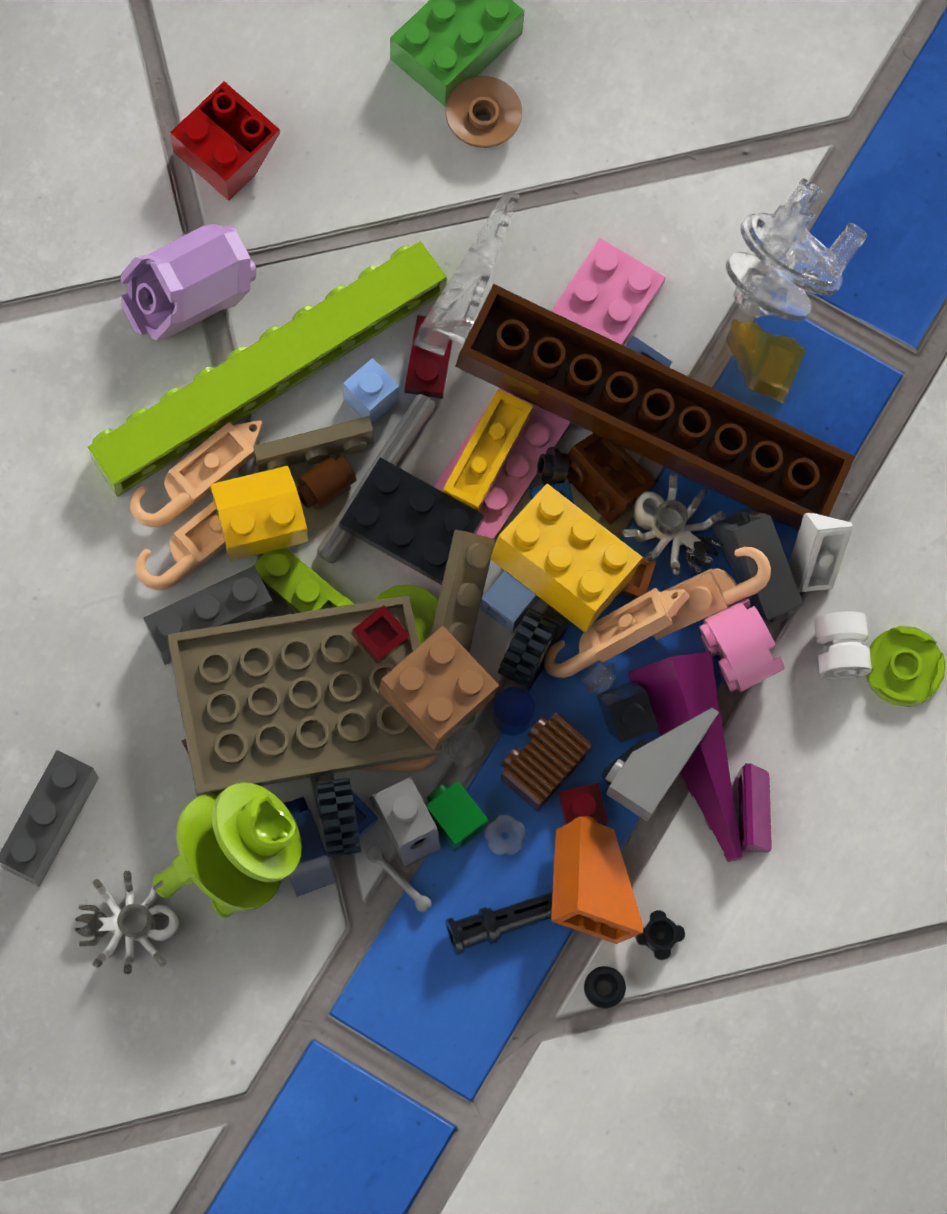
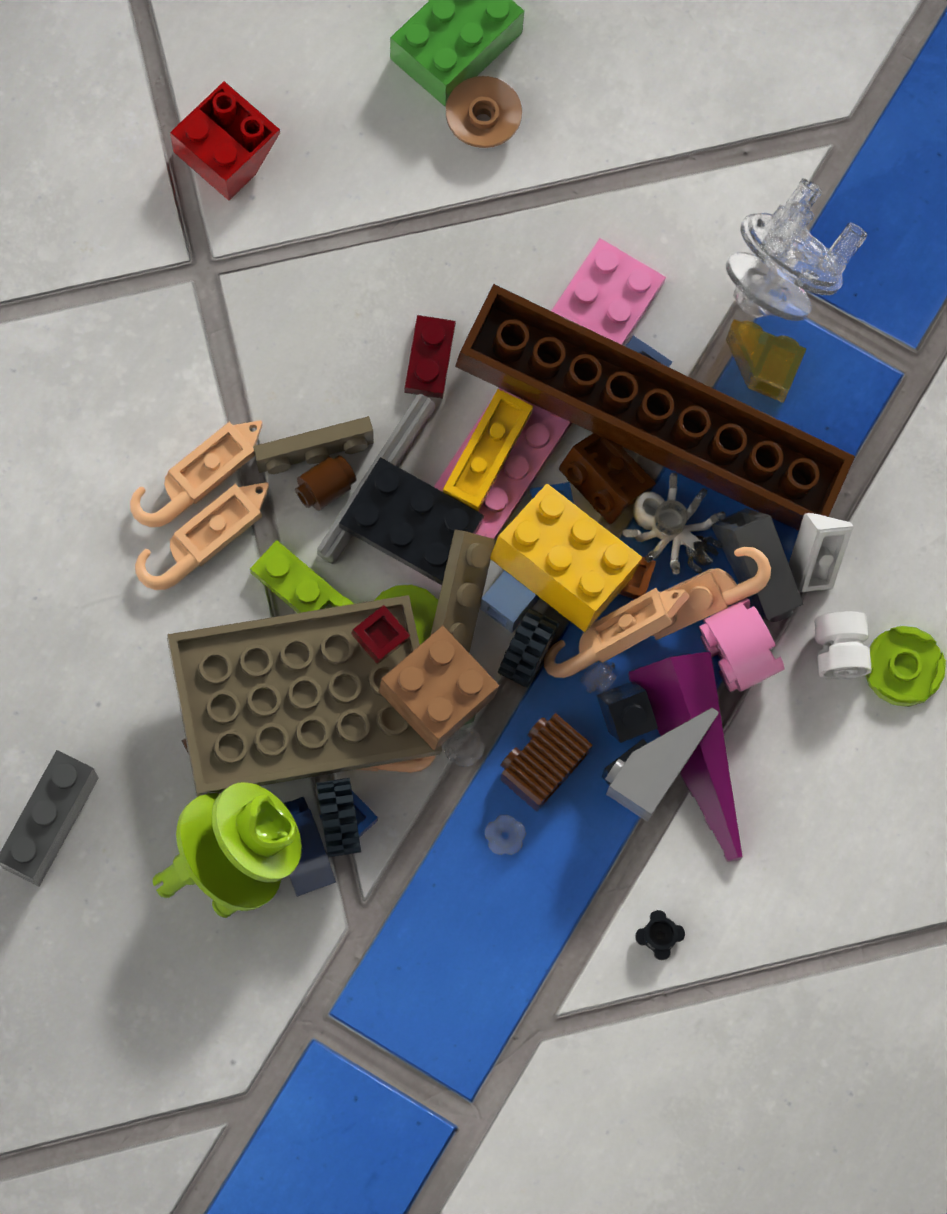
(133, 921): animal -> none
(186, 281): lavender brick -> none
(224, 603): dark grey brick -> none
(259, 513): yellow slope -> none
(267, 368): lime brick -> none
(371, 391): light blue brick -> none
(375, 854): light grey hinge -> none
(406, 821): light grey torso -> none
(455, 814): green brick -> none
(461, 297): clear wedge -> none
(490, 924): black pin -> none
(513, 710): clear blue brick -> none
(553, 466): black plate -> none
(583, 802): dark red plate -> none
(593, 883): orange slope -> none
(608, 974): black plate -> none
(754, 809): magenta slope -> none

